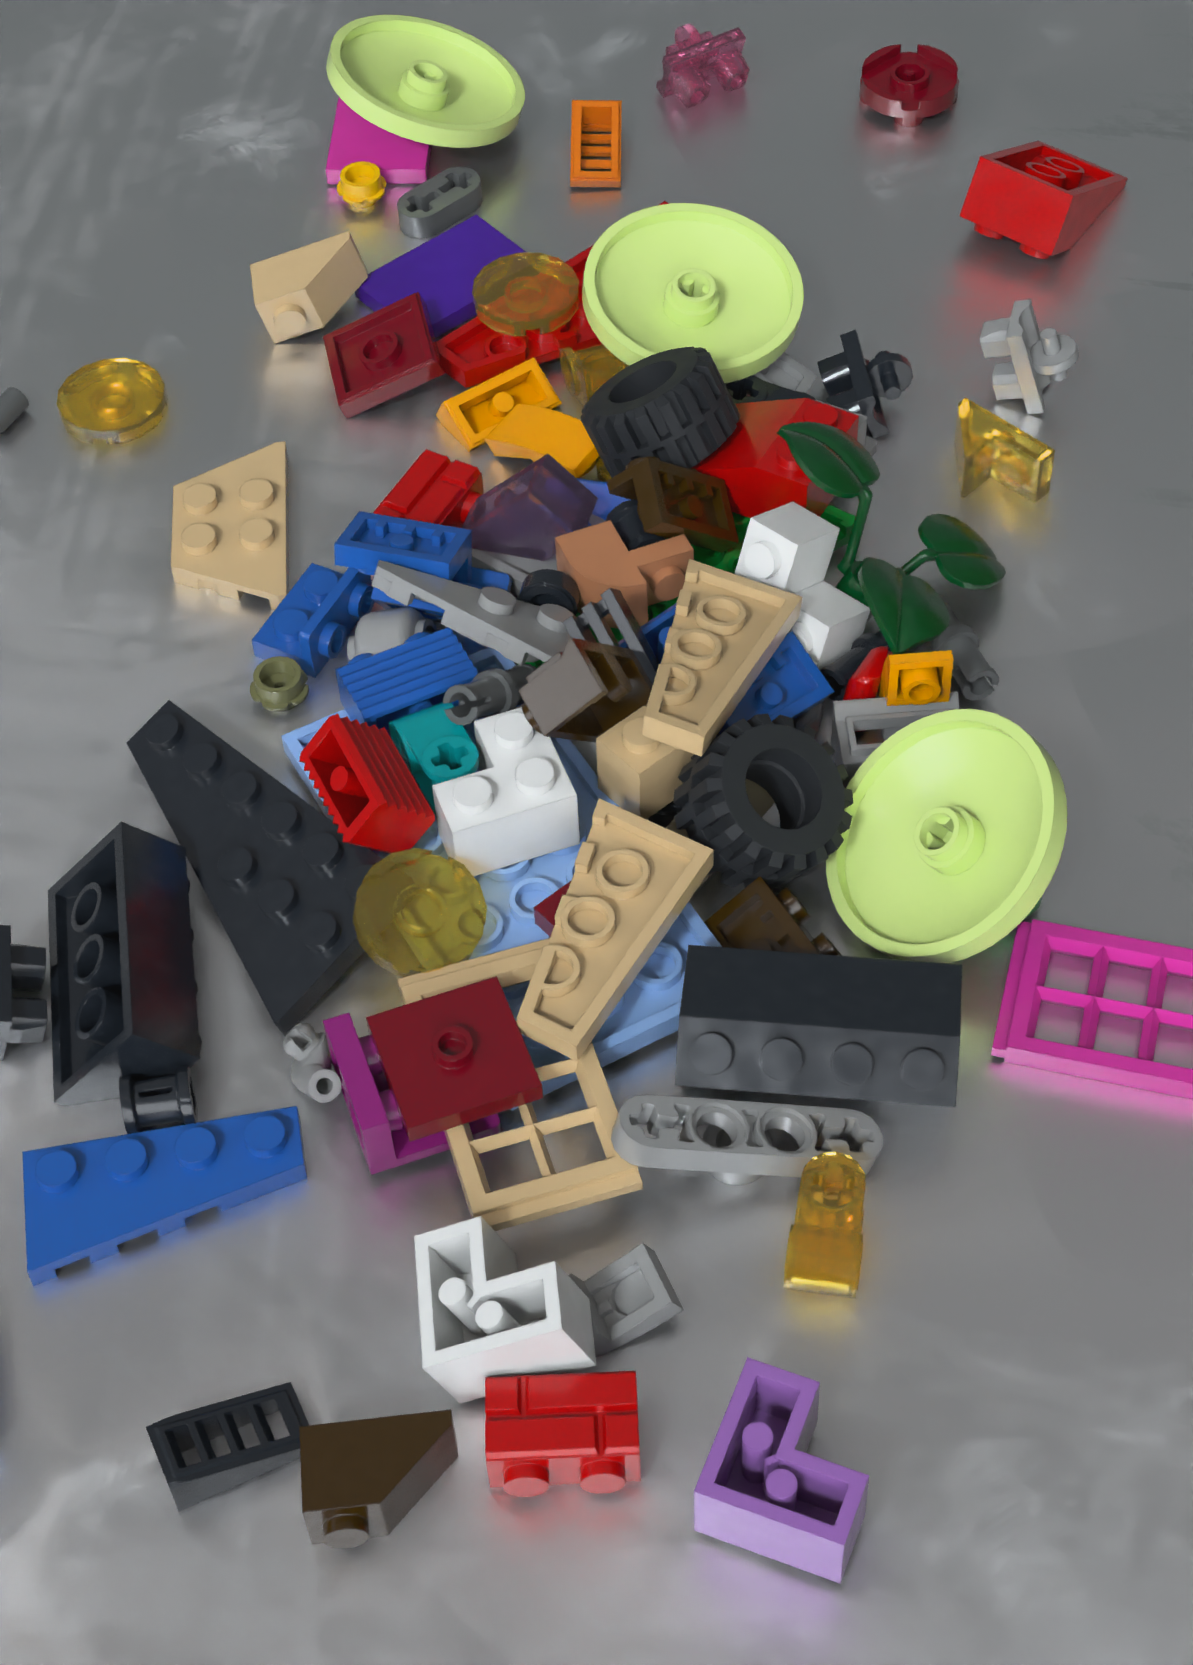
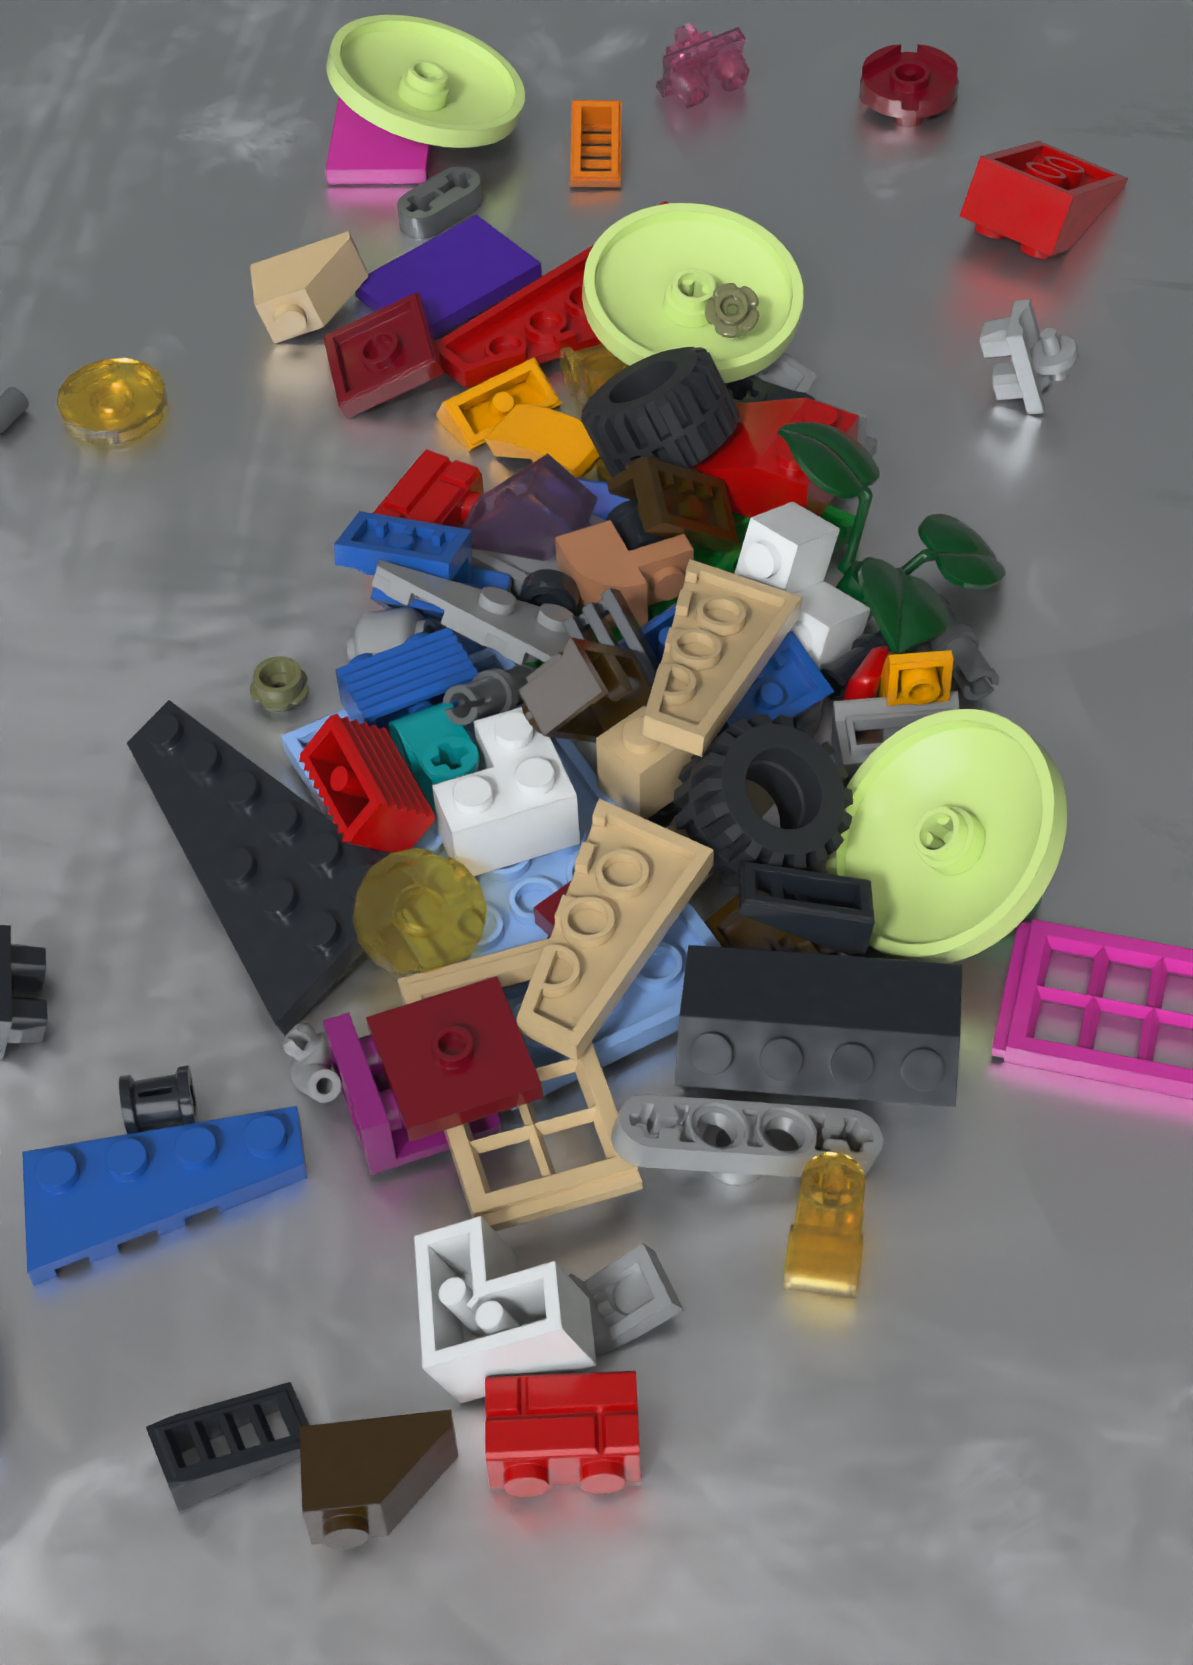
(121, 967): black slope -> none
(235, 527): tan wing -> none
(315, 617): blue bracket -> none
(361, 184): yellow plate -> none
(526, 293): clear yellow tile -> none
(732, 324): none -> olive plate
(764, 1486): medium lavender brick -> none
(810, 905): none -> black slope
(881, 377): black hips -> none
(999, 450): clear yellow slope -> none

